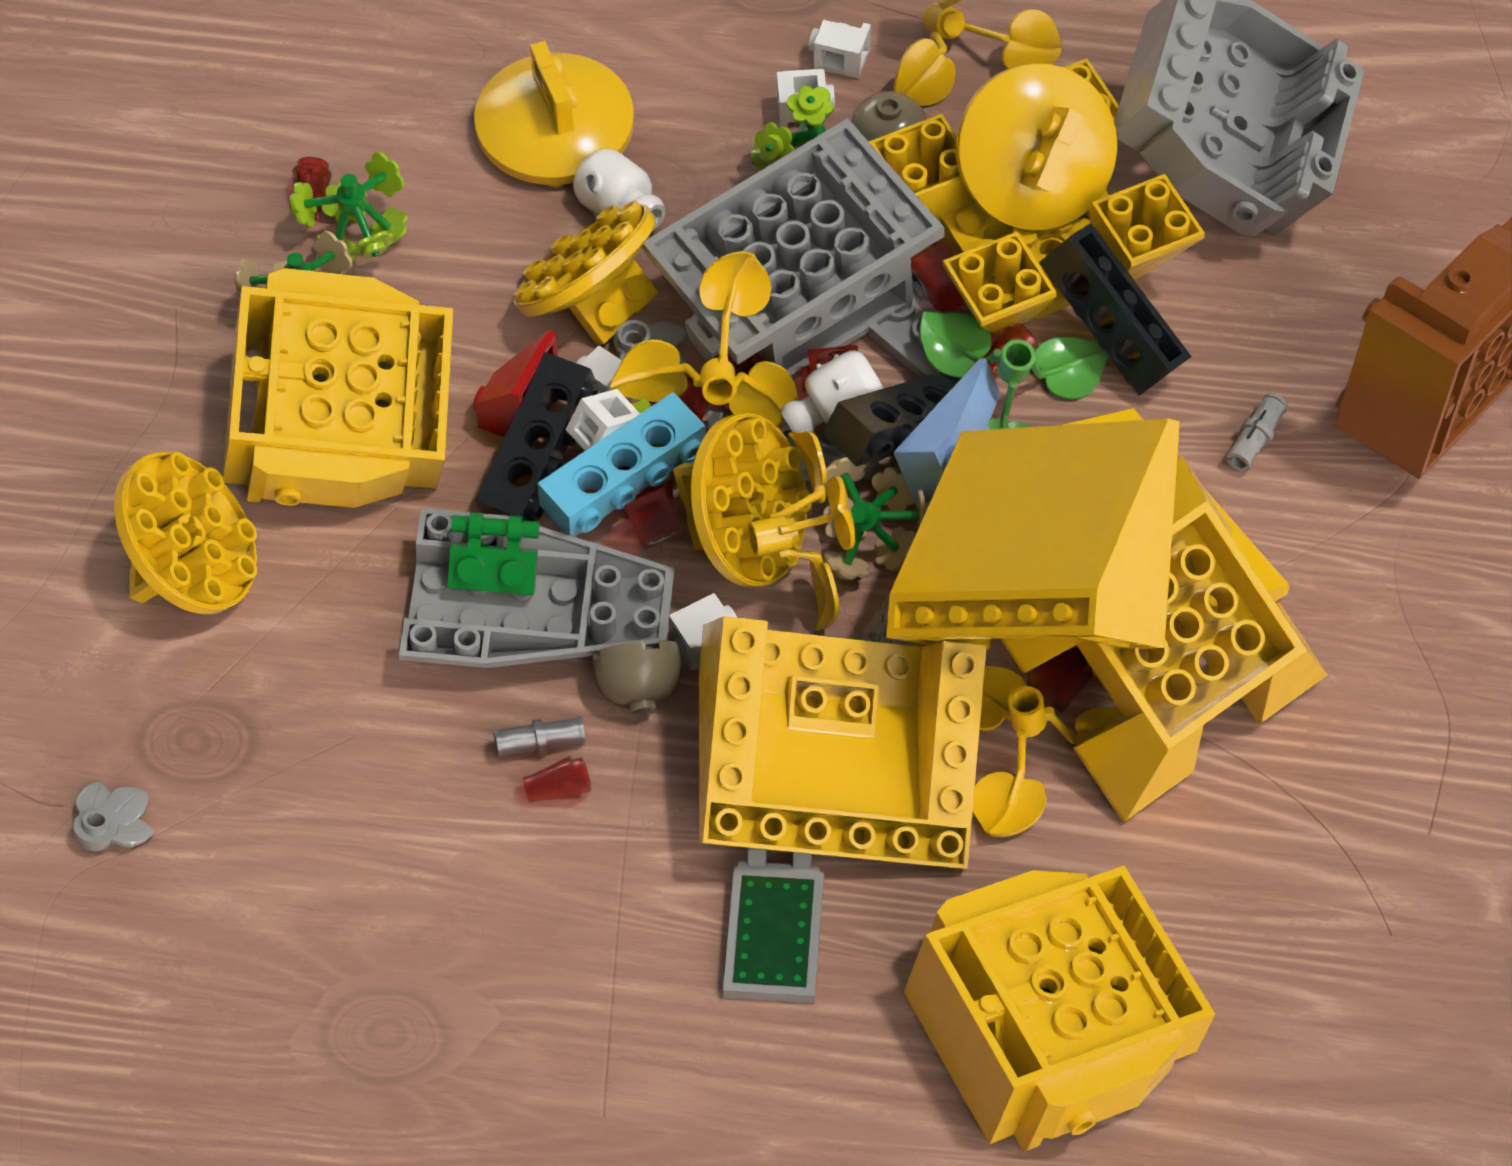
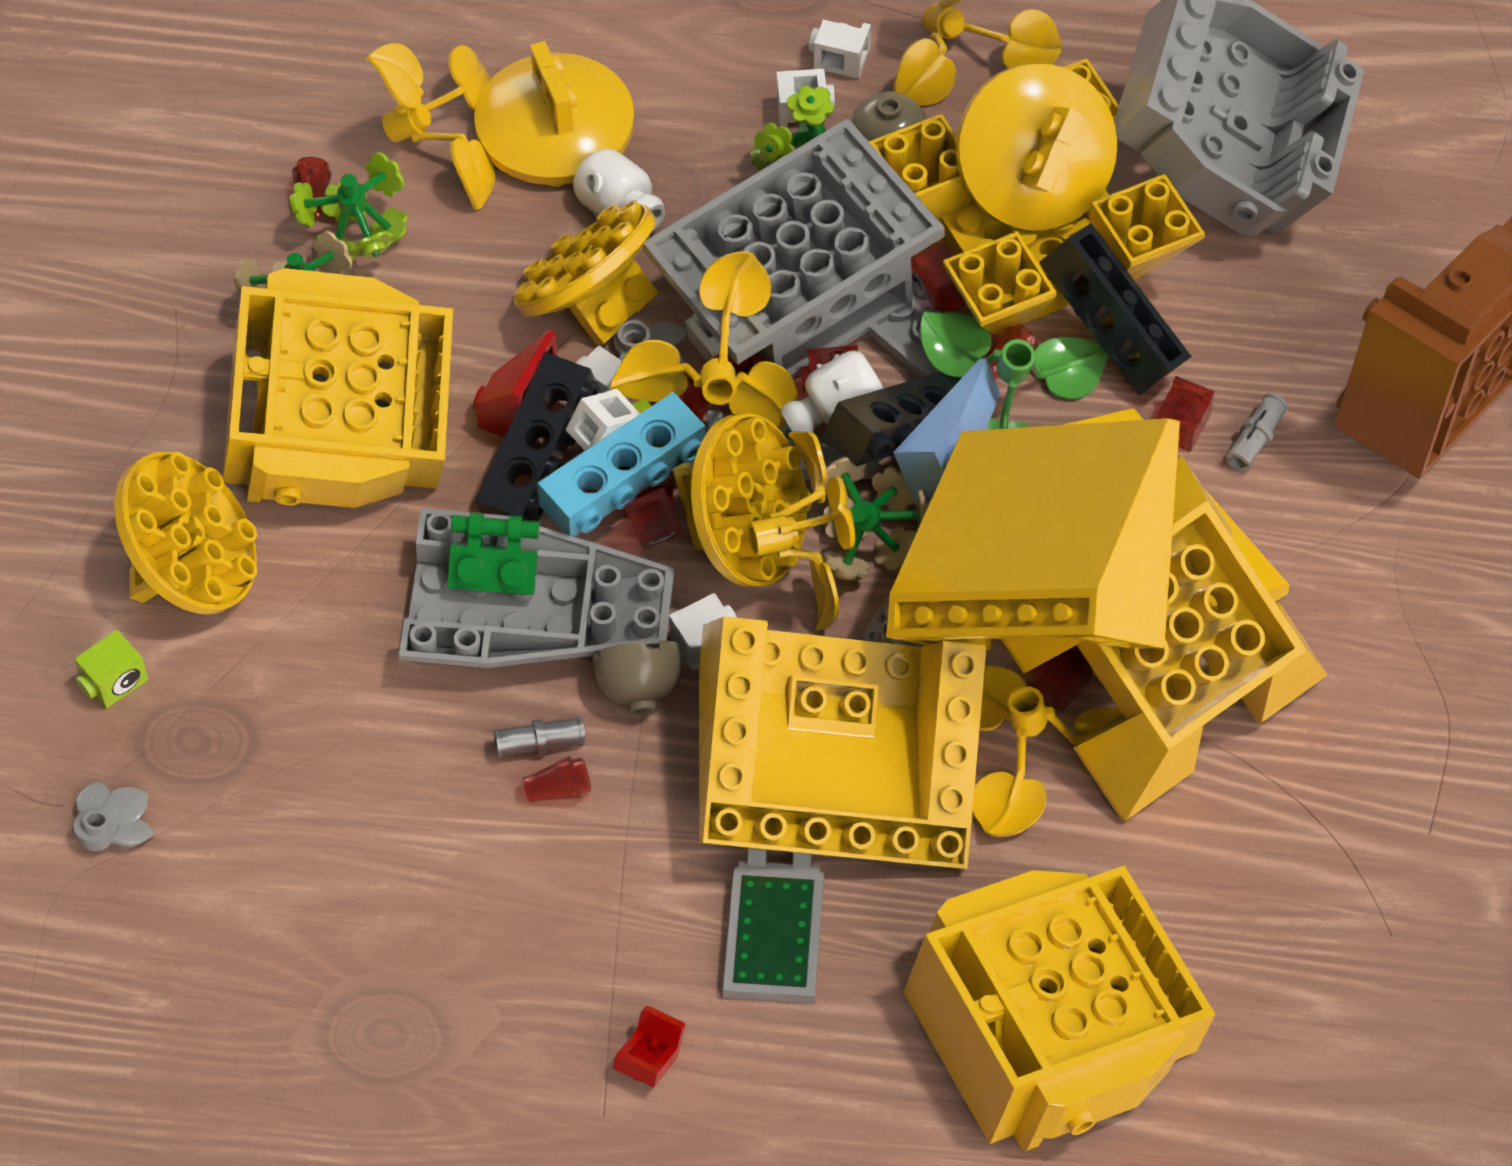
(110, 670): none -> lime brick
(410, 118): none -> yellow plant
(651, 1047): none -> red bracket
(1189, 405): none -> clear red brick

